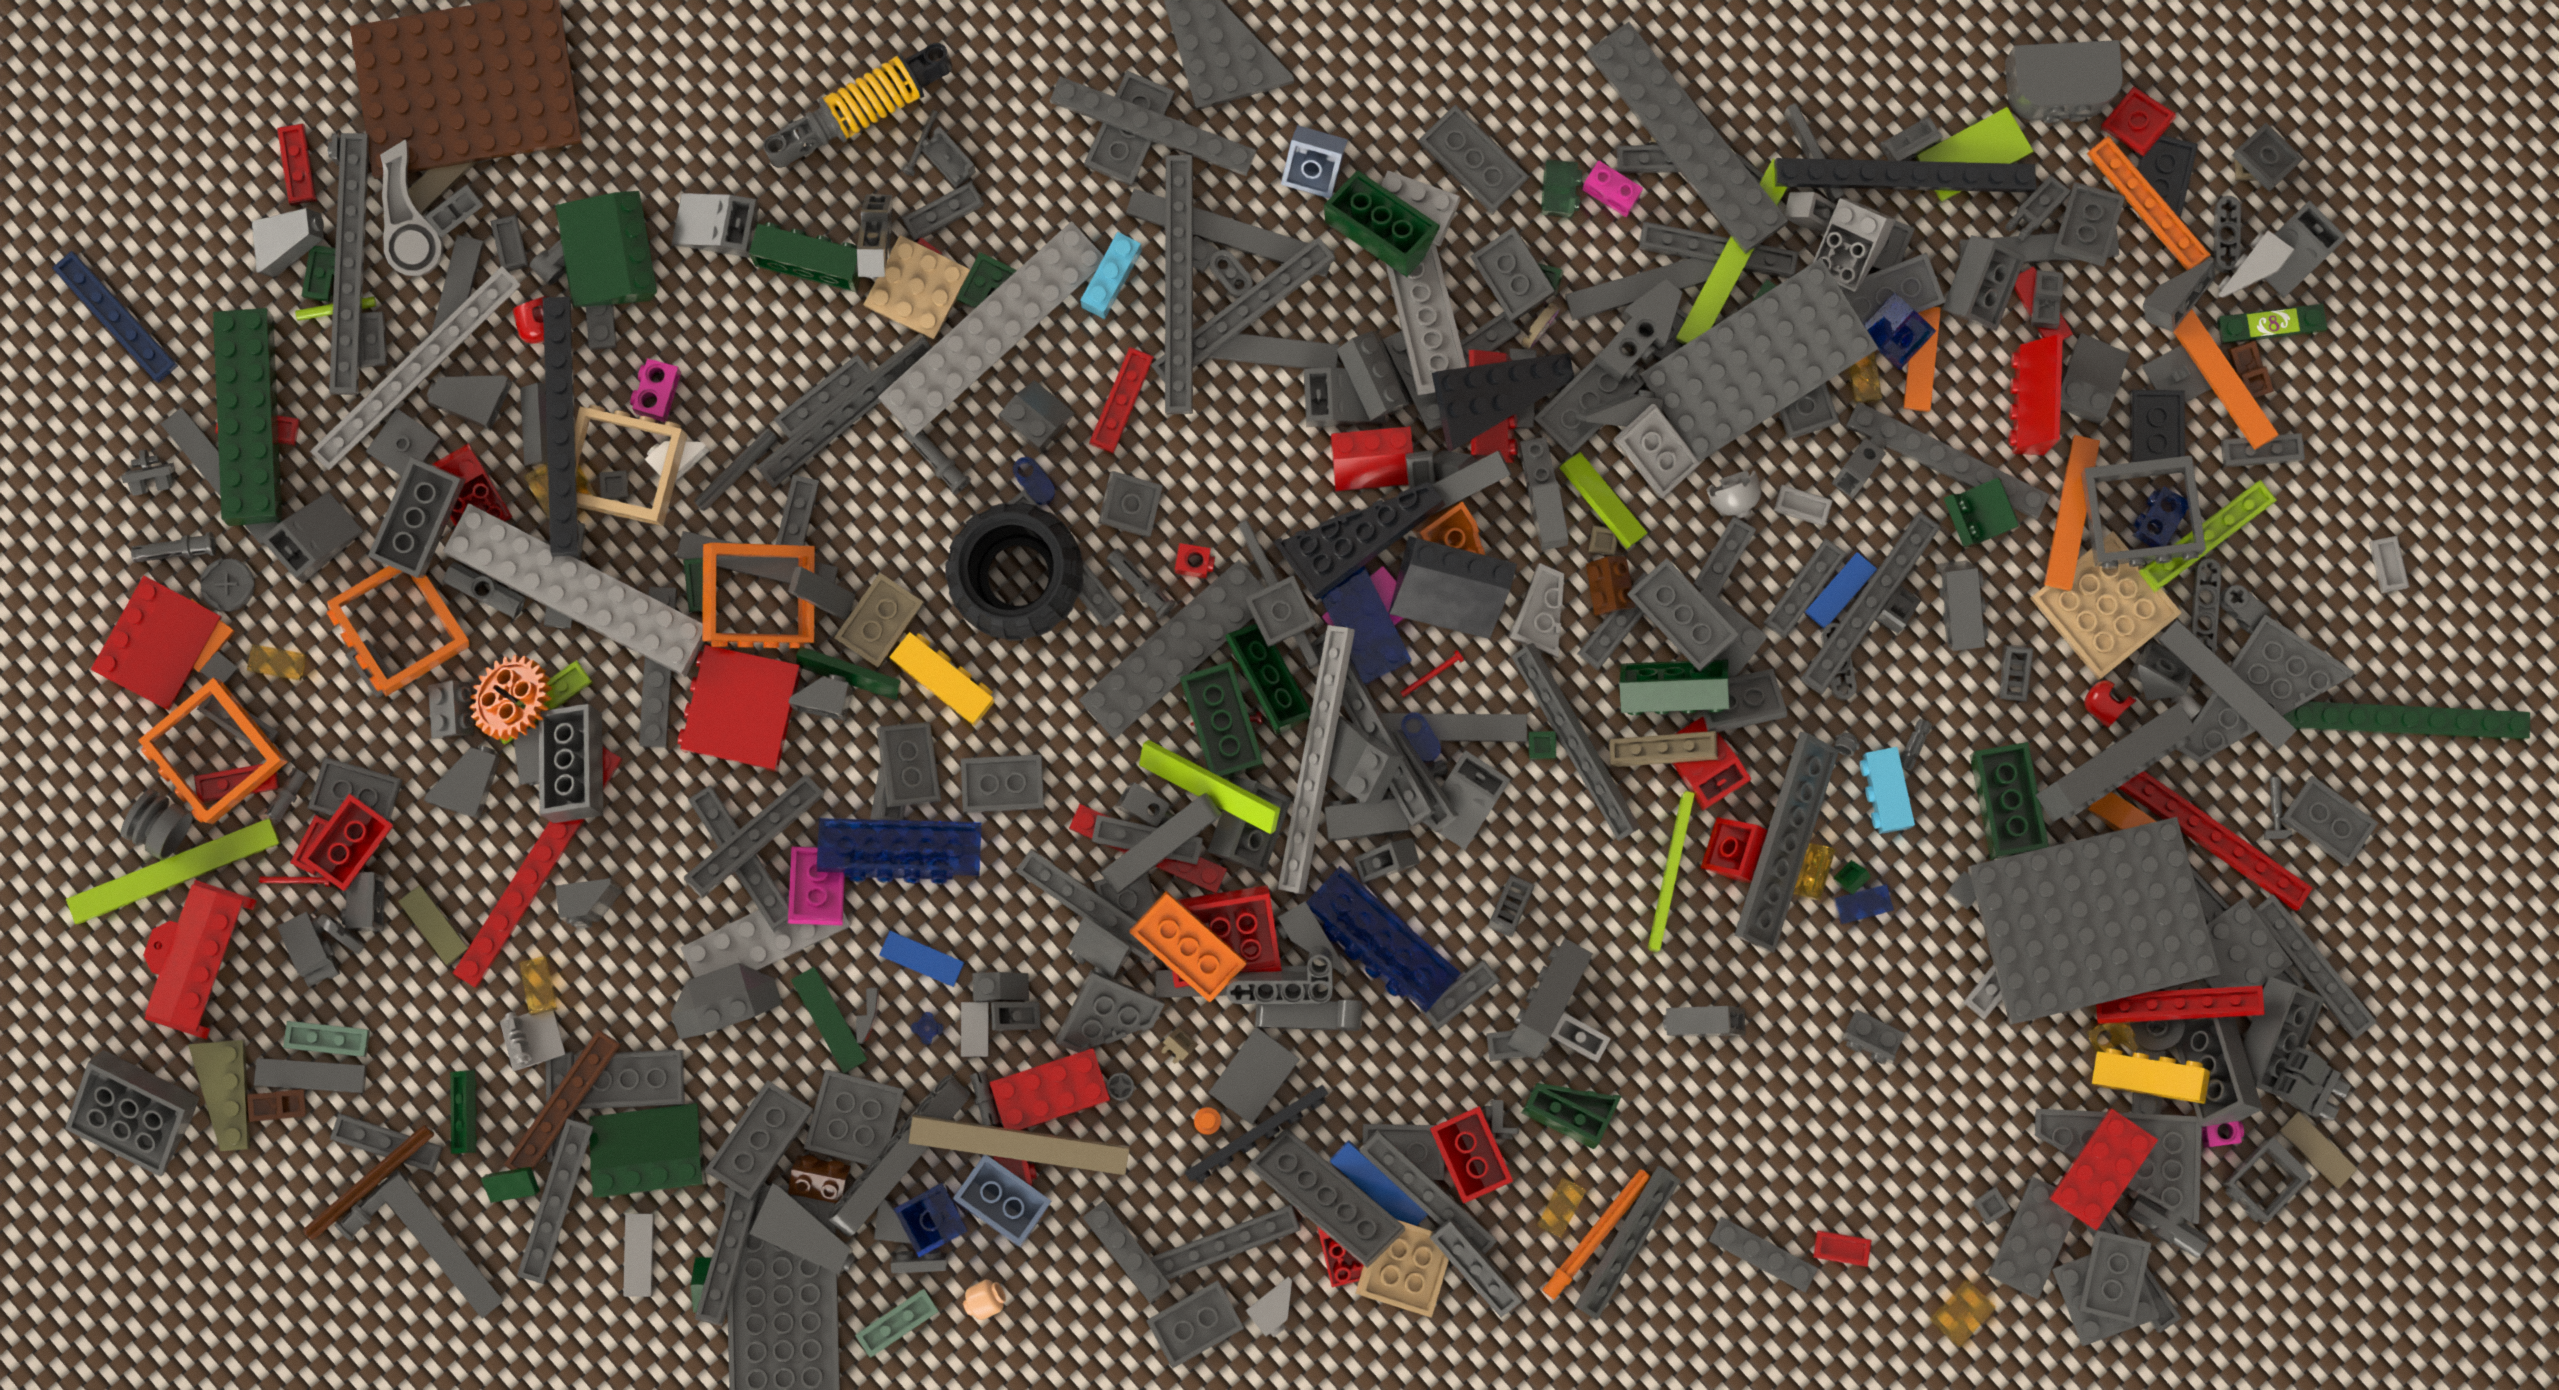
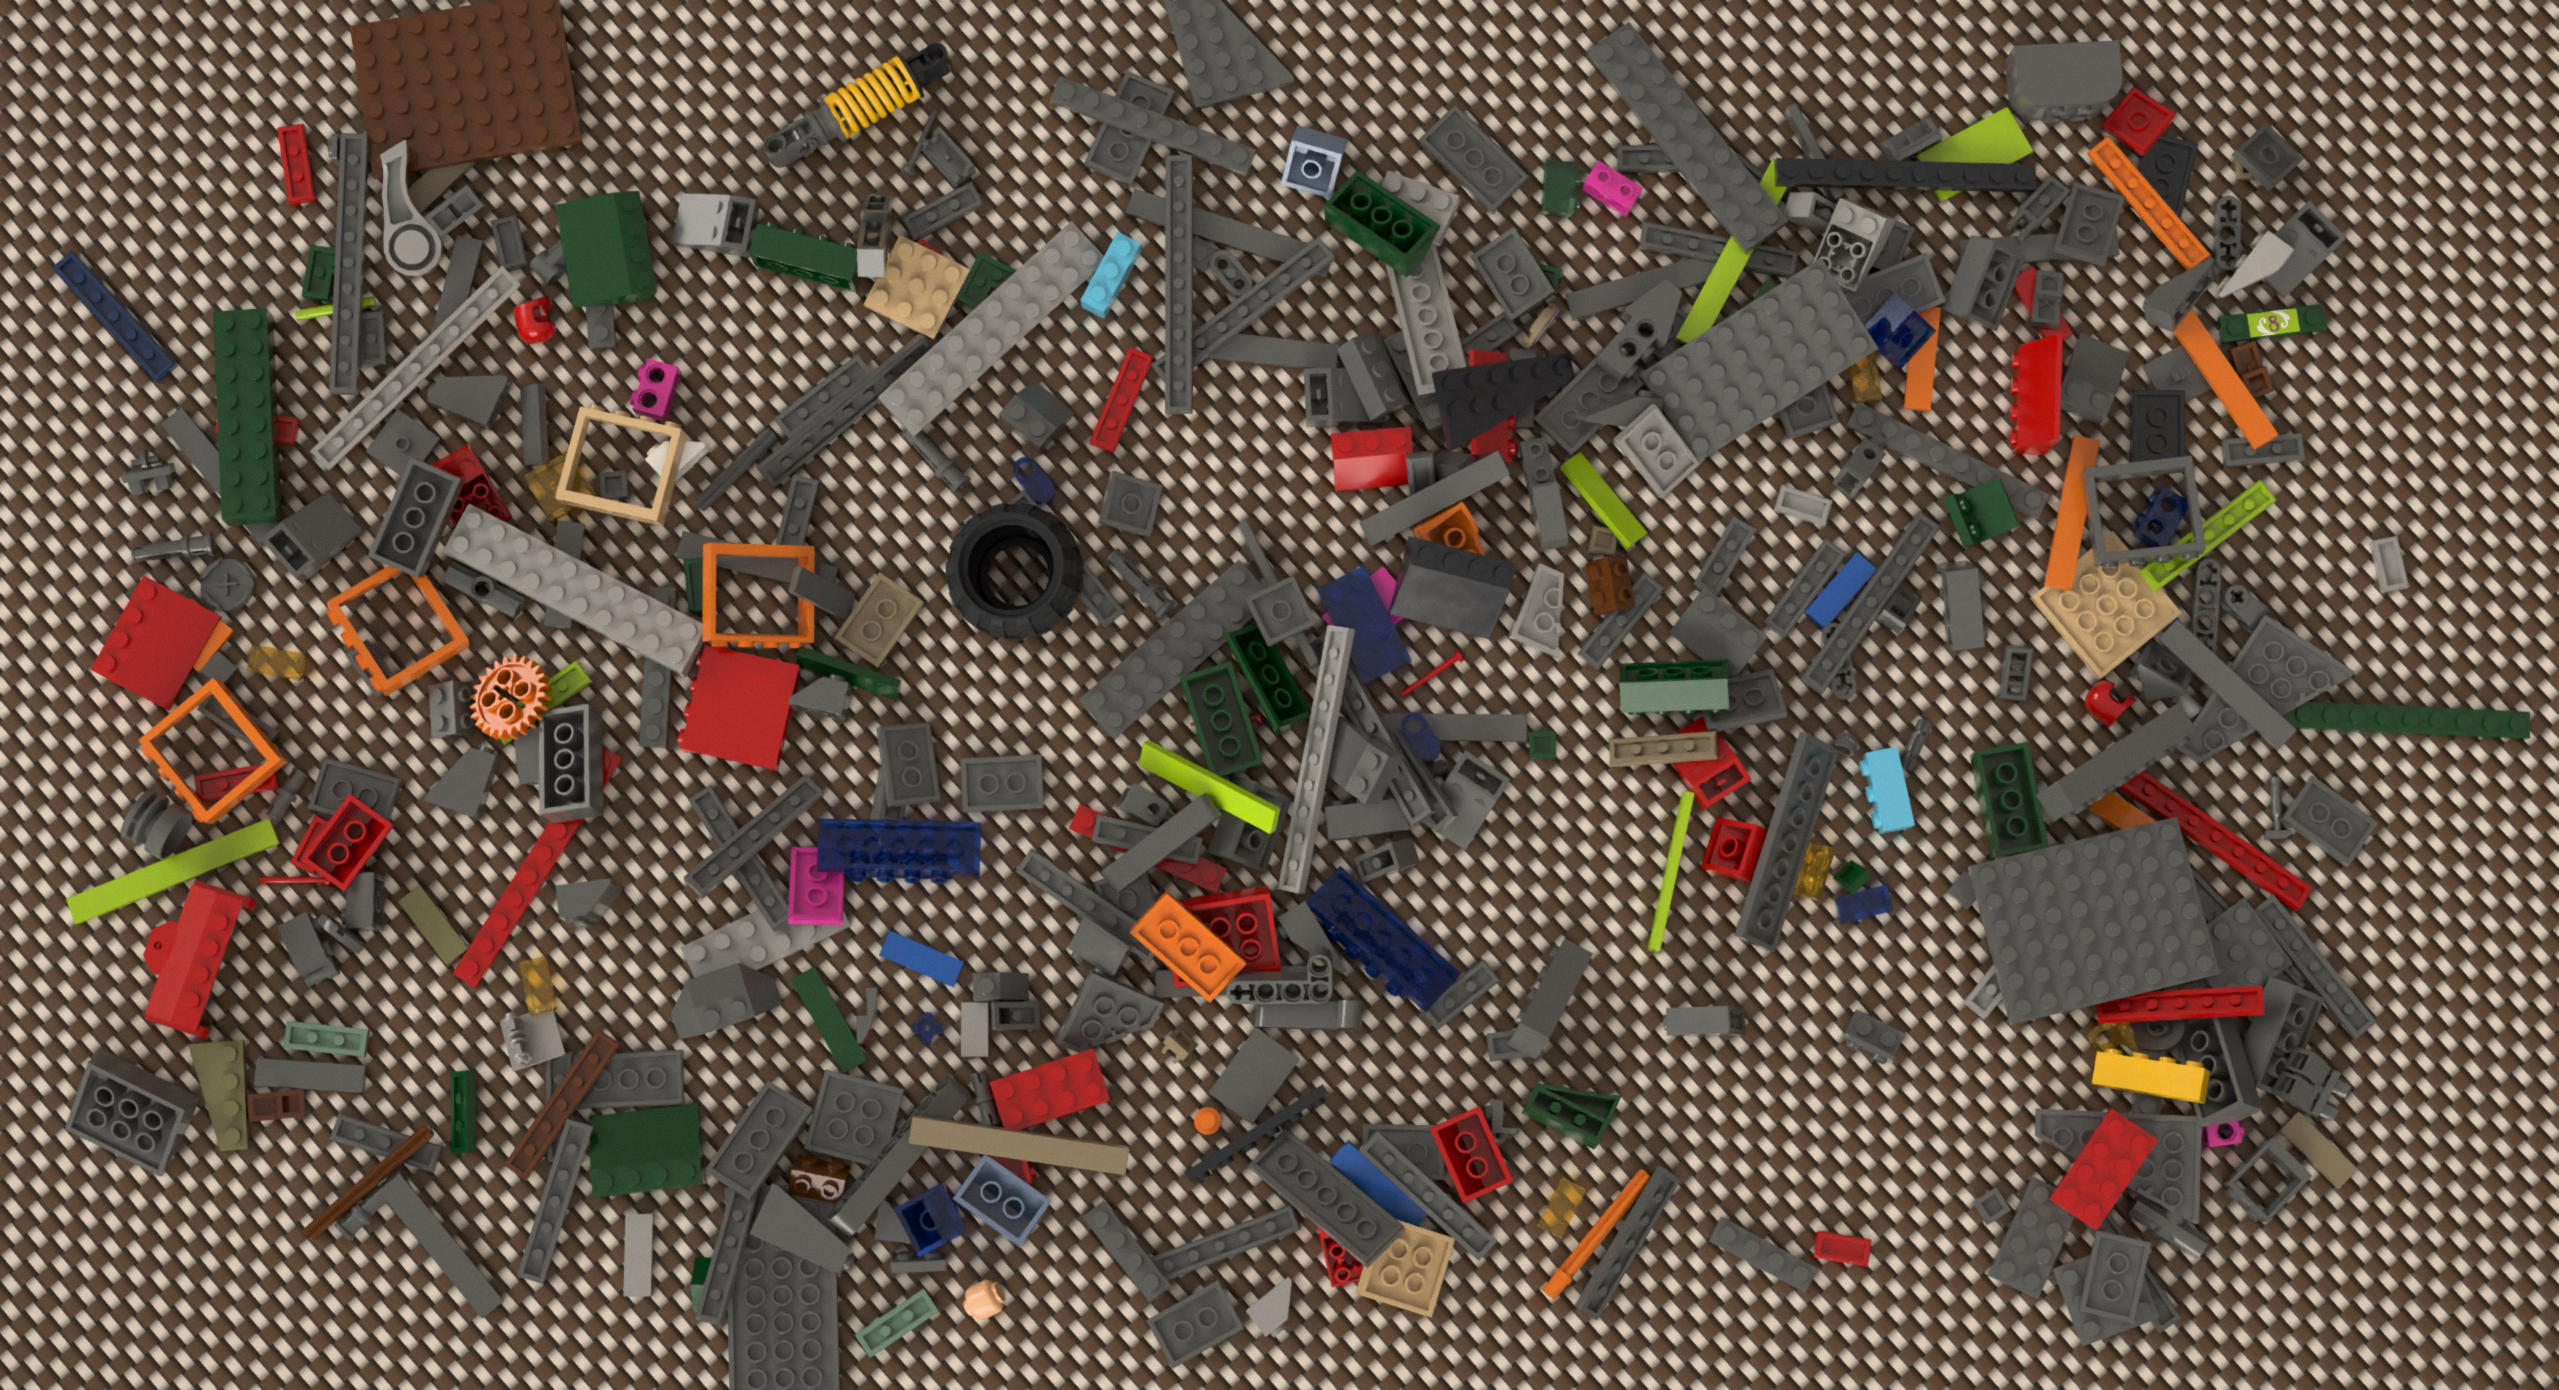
(285, 239): slope -> none
(510, 1184): dark green tile -> none
(560, 426): black plate -> none
(942, 679): yellow brick -> none
(1119, 1083): dark grey wheel -> none
(1185, 552): red brick -> none
(1349, 541): black wing -> none
(1476, 1267): dark grey plate -> none
(1505, 927): dark grey slope -> none
(1575, 742): dark grey plate -> none
(1580, 1037): light grey slope -> none
(1683, 615): dark grey plate -> none
(1736, 494): light grey cylinder -> none
(1962, 1313): clear yellow plate -> none

